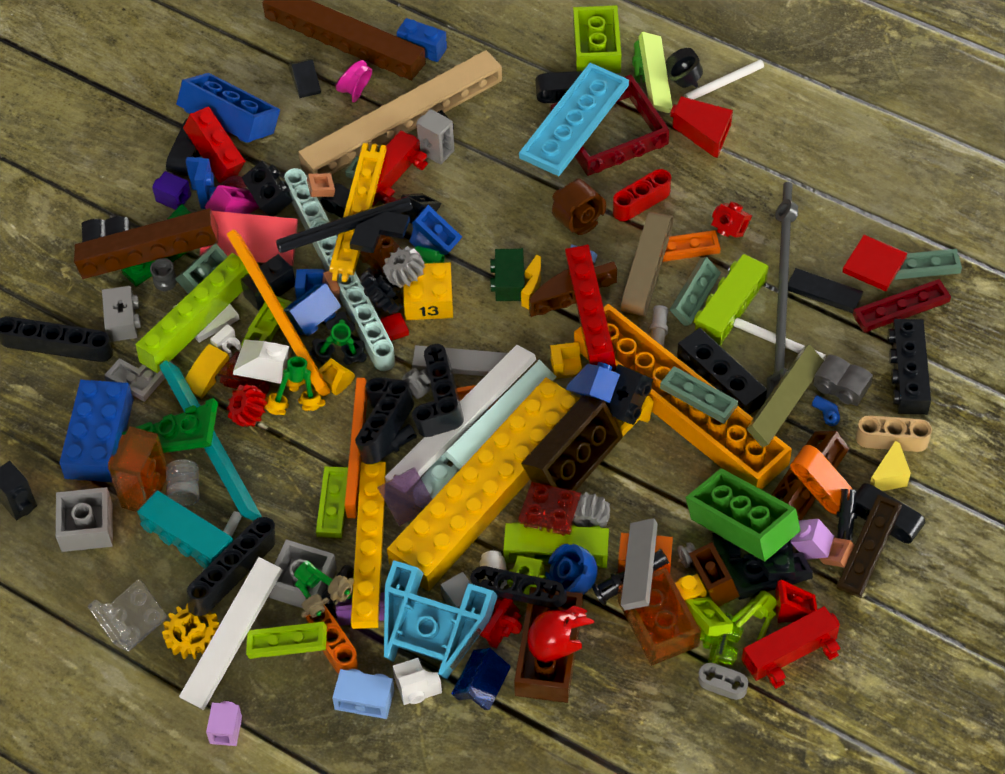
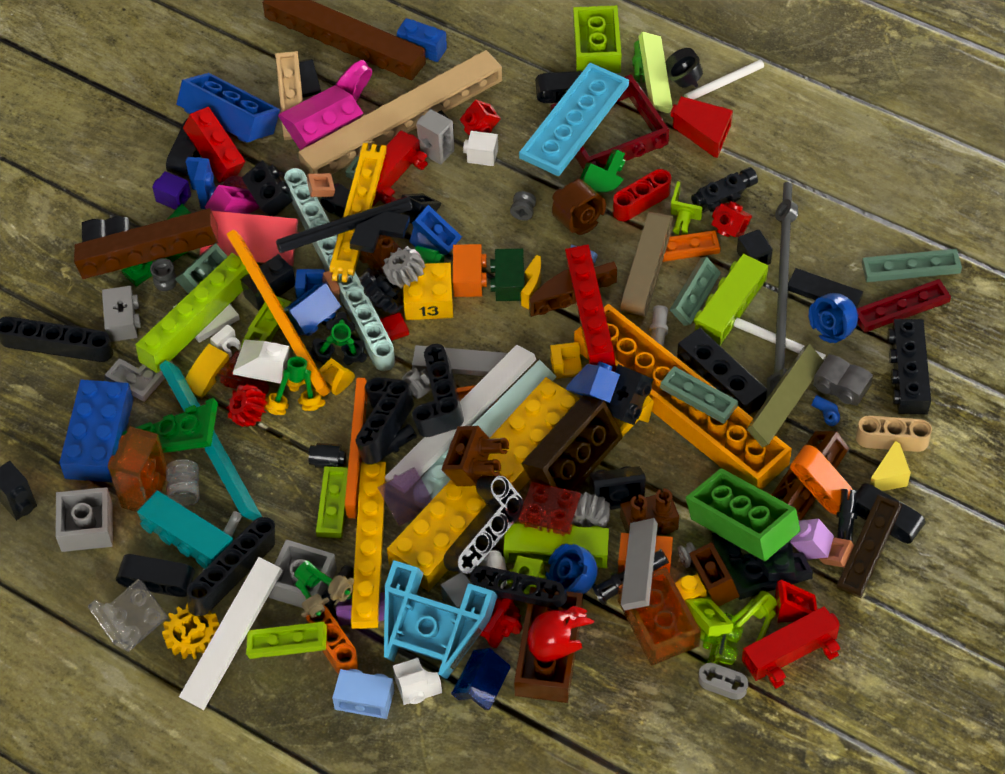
(157, 574): none -> black beam
(224, 723): lavender brick -> none
(289, 83): none -> tan tile
(320, 116): none -> dark pink slope
(326, 455): none -> black brick
(468, 270): none -> orange brick
(469, 456): none -> reddish brown brick
(479, 117): none -> red brick
(481, 148): none -> white brick
(496, 492): none -> black beam
(523, 205): none -> dark grey wheel
(605, 179): none -> green brick
(618, 485): none -> black slope
(656, 506): none -> reddish brown brick
(684, 212): none -> lime bracket
(724, 190): none -> black brick
(755, 246): none -> black panel
(833, 317): none -> blue cylinder
(874, 262): red tile -> none

